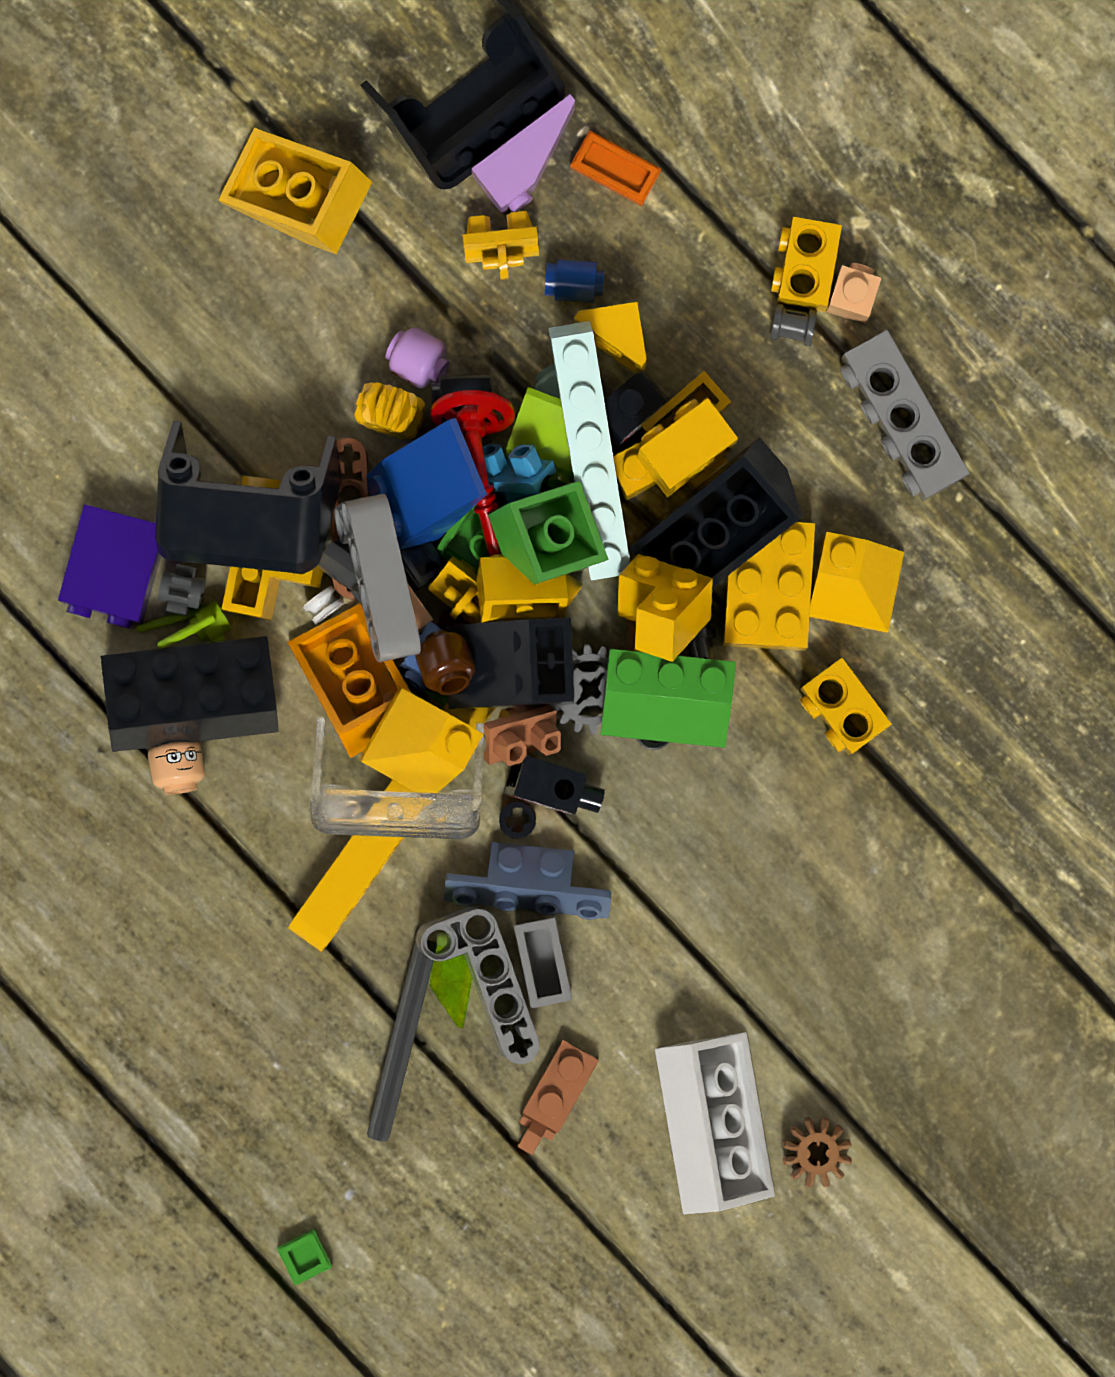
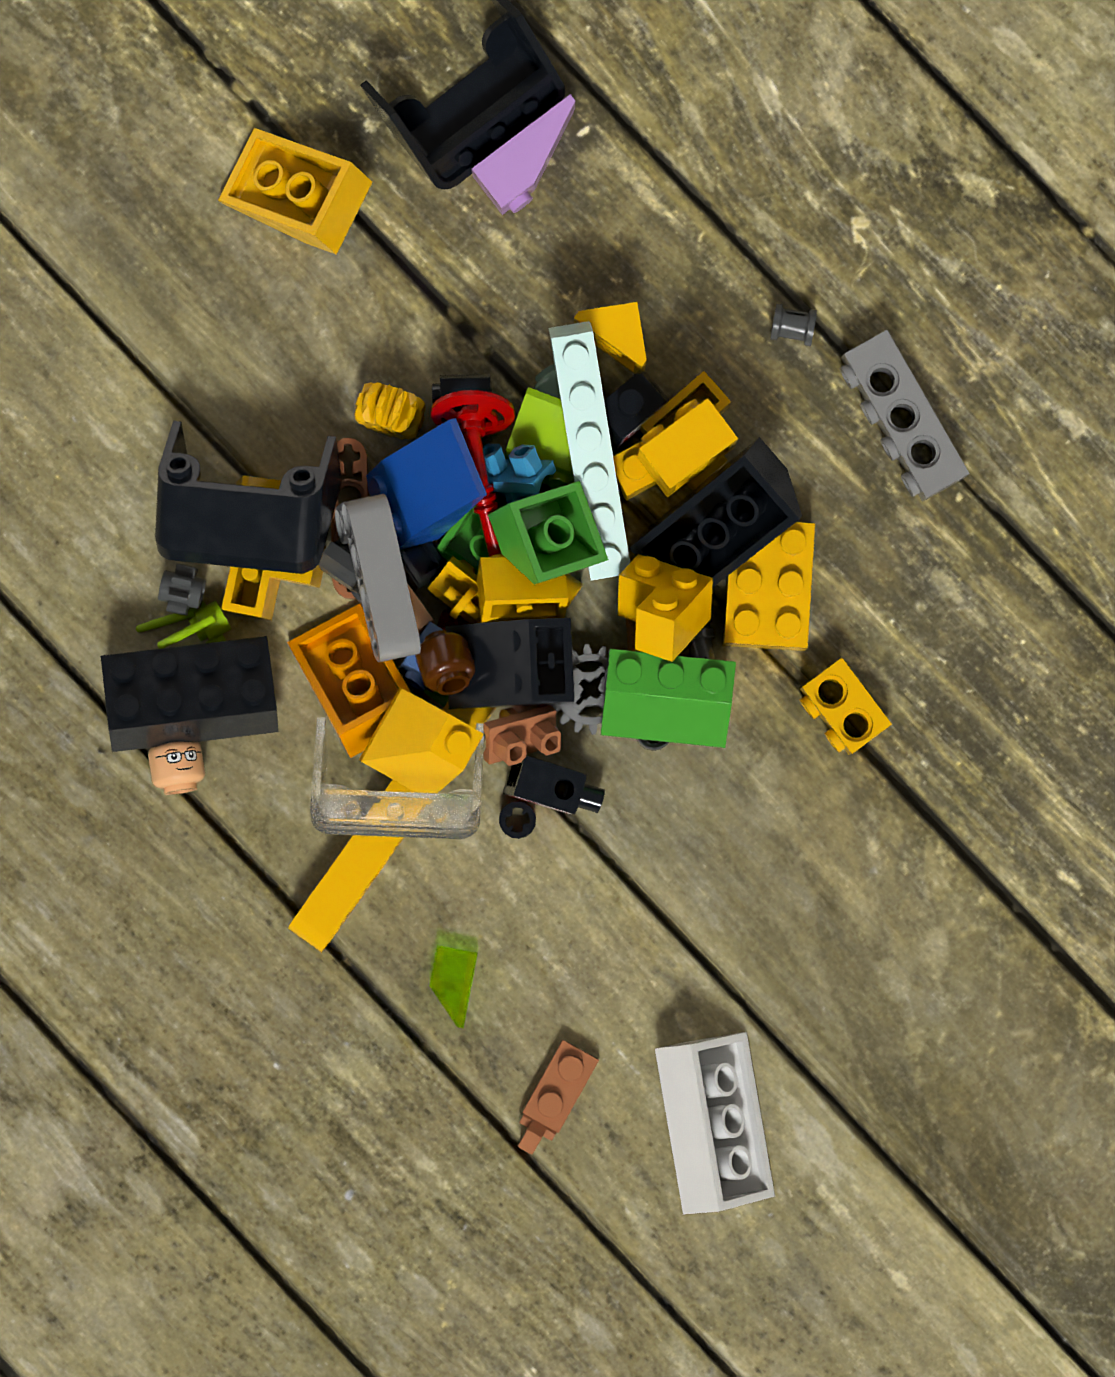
(111, 567): dark purple brick -> none
(304, 1257): bright green tile -> none
(323, 604): white bush -> none
(401, 1044): dark grey axle -> none
(417, 357): lavender head -> none
(487, 987): light grey beam -> none
(500, 247): yellow hips -> none
(530, 881): sand blue bracket -> none
(543, 962): light grey piece -> none
(573, 281): blue brick -> none
(615, 168): orange tile -> none
(817, 265): yellow brick -> none
(831, 1151): medium nougat gear -> none
(854, 292): light nougat brick -> none
(855, 582): yellow slope -> none

